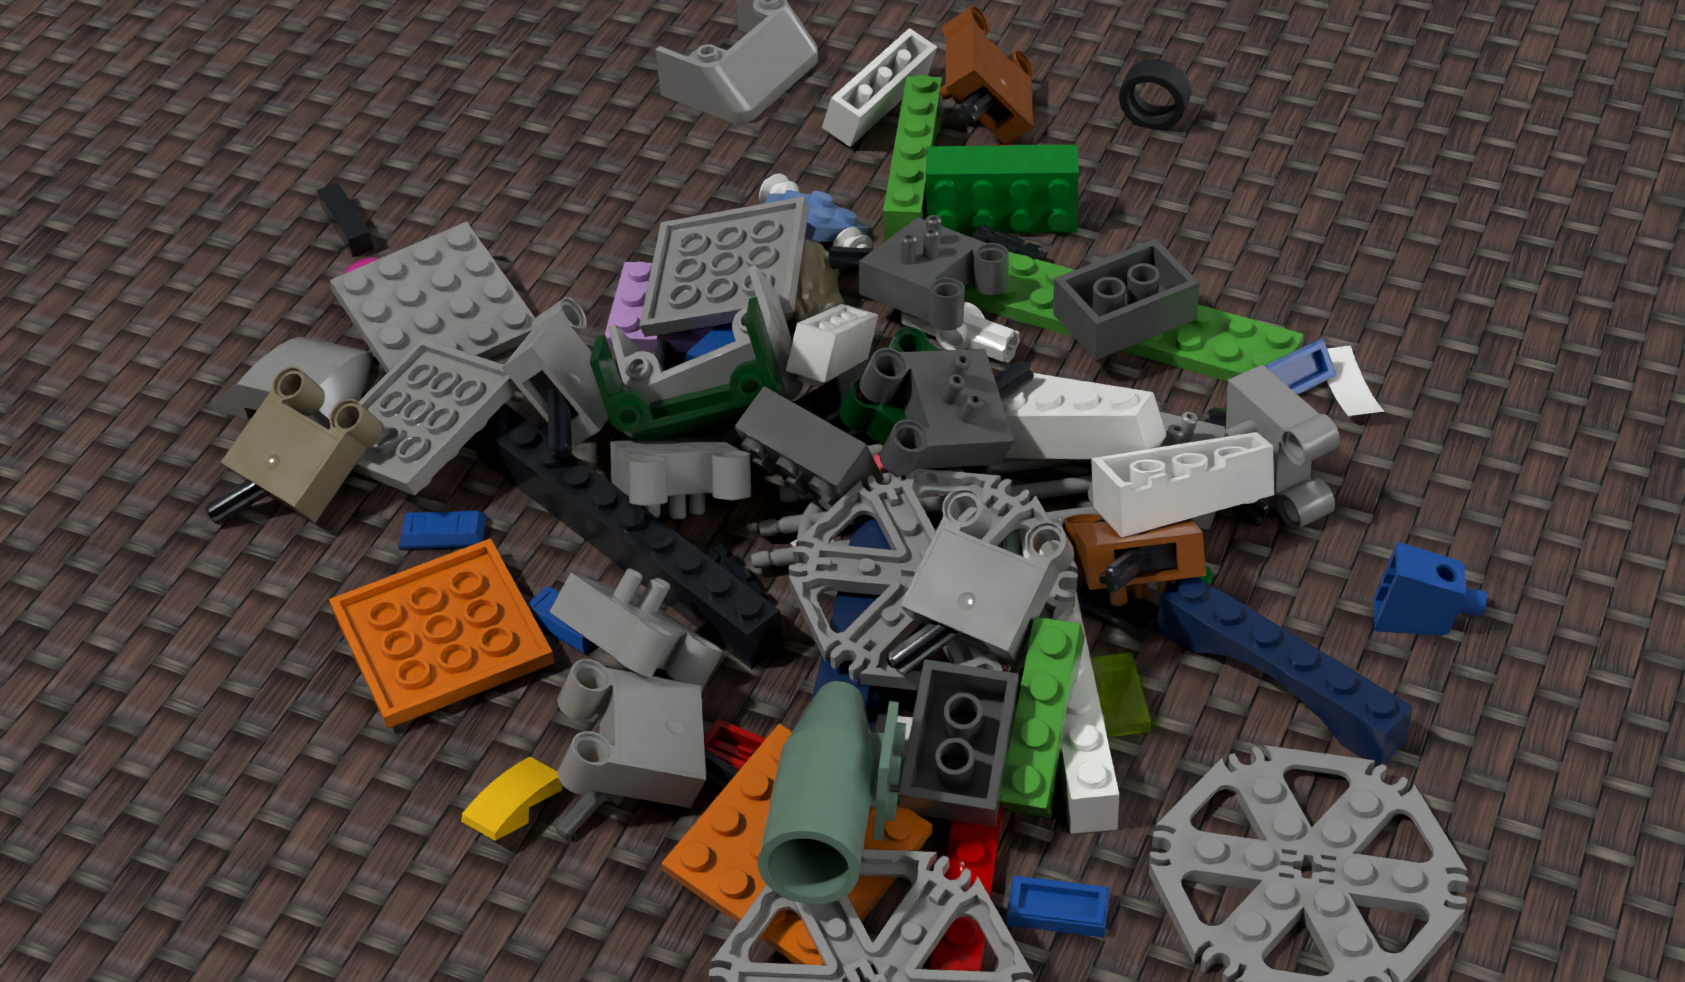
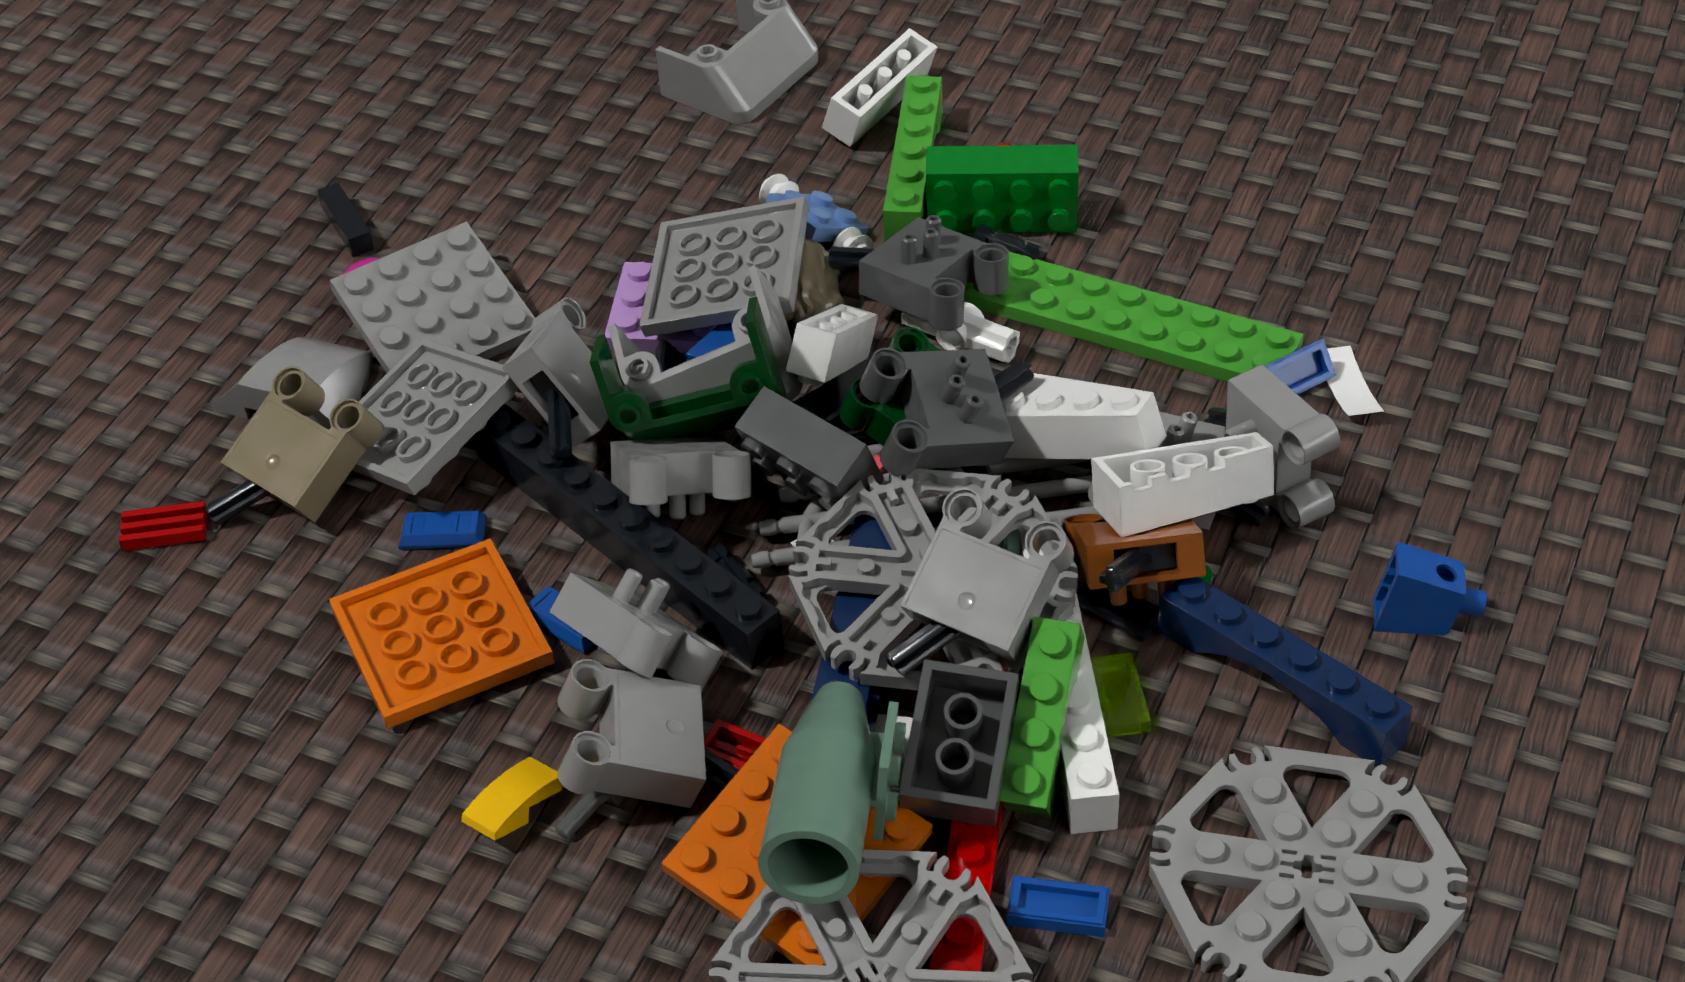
(163, 526): none -> red tile
(985, 79): dark orange piece -> none
(1125, 299): dark grey brick -> none
(1160, 73): black tyre -> none

